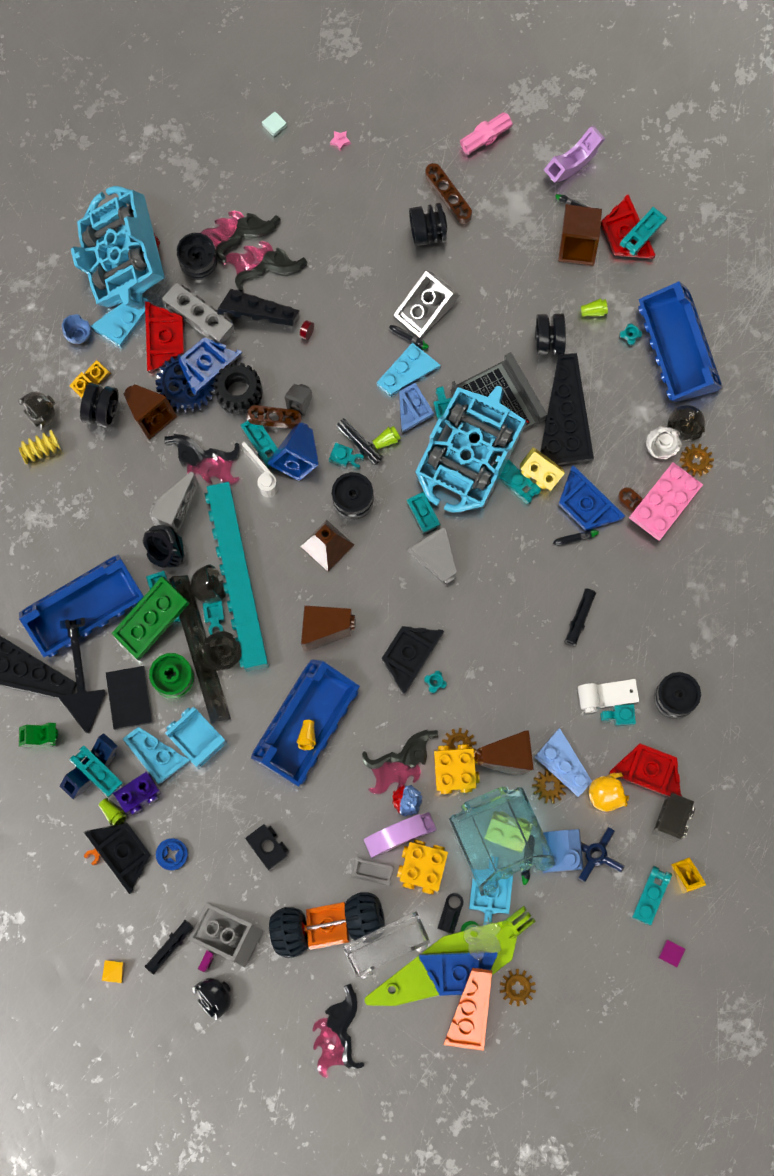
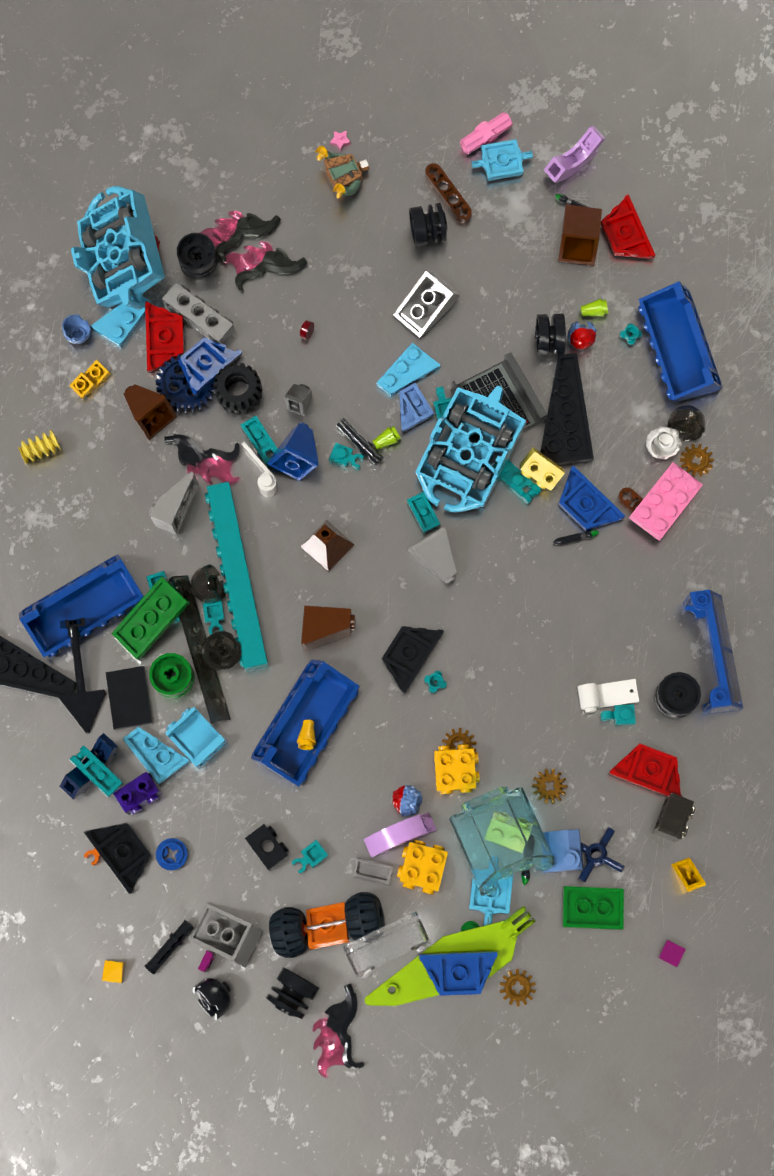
(38, 408): clear smoke cylinder -> none
(38, 735): green brick -> none
(99, 404): black wheel -> none
(113, 813): lime cone -> none
(163, 546): black helmet -> none
(257, 308): black wing -> none
(260, 410): reddish brown beam -> none
(274, 124): light aqua tile -> none
(292, 993): none -> black wheel
(312, 854): none -> teal plate
(342, 171): none -> torso
(348, 485): black wheel -> none
(400, 766): piece -> none
(408, 336): black piece -> none
(450, 915): black piece -> none
(471, 1015): wing -> none
(485, 941): clear plate -> none
(502, 160): none -> medium azure plate
(507, 755): reddish brown slope -> none
(563, 763): light blue wing -> none
(577, 624): black pin -> none
(581, 336): none -> red piece
(593, 908): none -> green plate
(608, 793): yellow hair -> none
(643, 230): teal plate -> none
(651, 896): teal plate -> none
(710, 606): none -> blue windscreen

